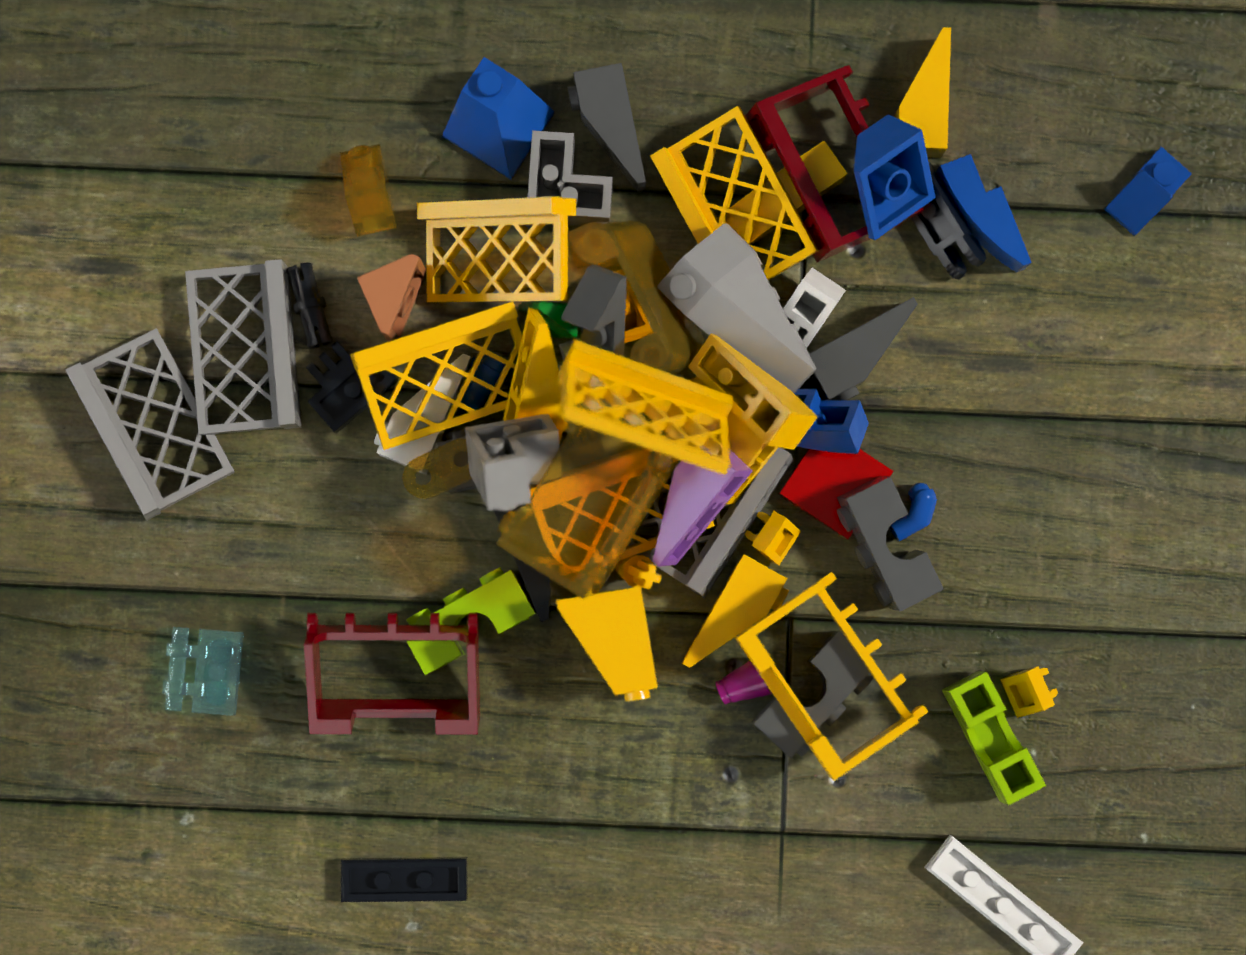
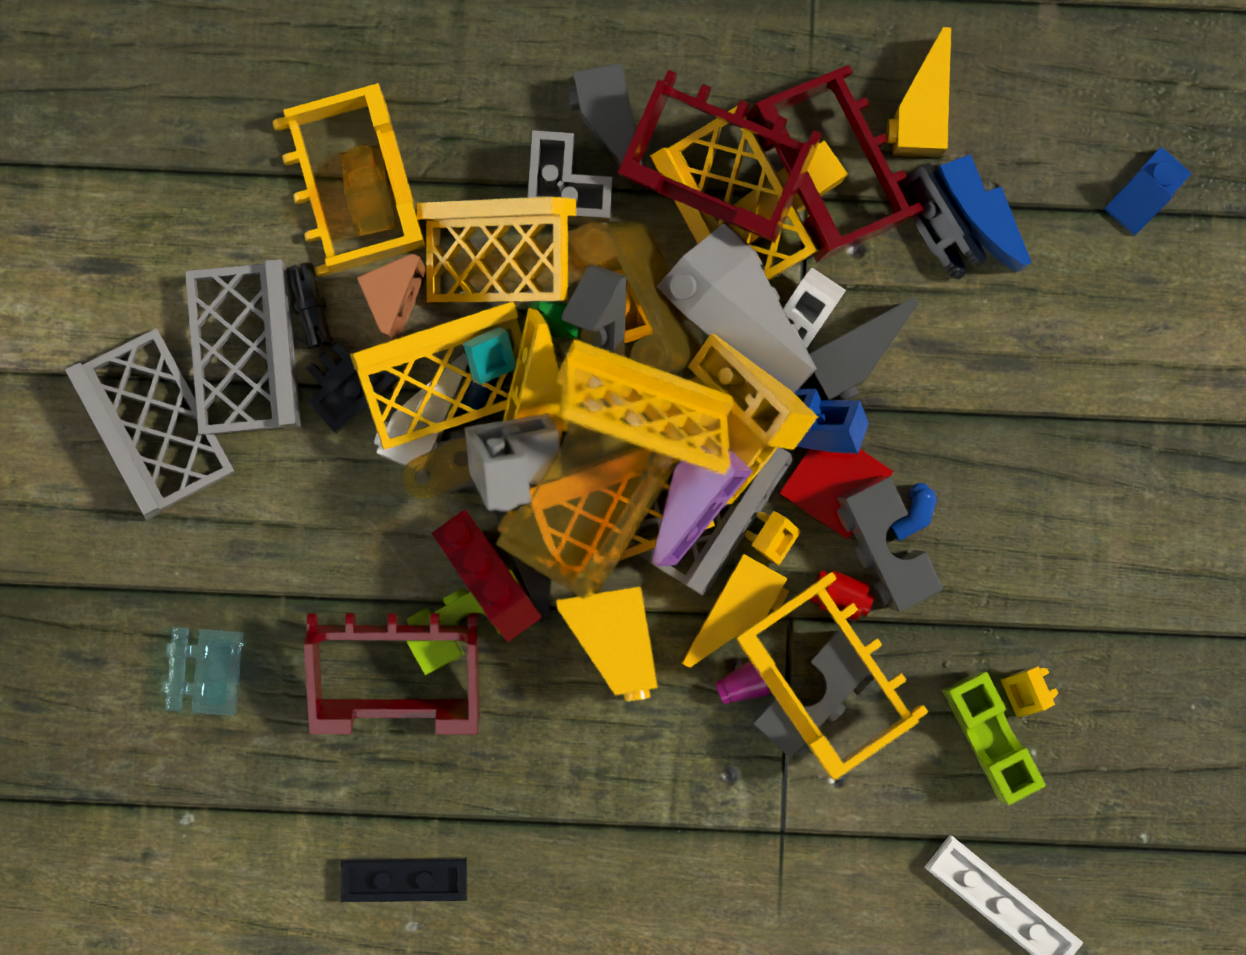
(373, 98): none -> yellow hinge
(486, 575): none -> dark red arch
(490, 355): none -> teal plate
(496, 118): blue slope -> none
(638, 571): yellow axle -> none
(739, 217): none -> dark red hinge
(846, 591): none -> red brick
(891, 174): blue slope -> none

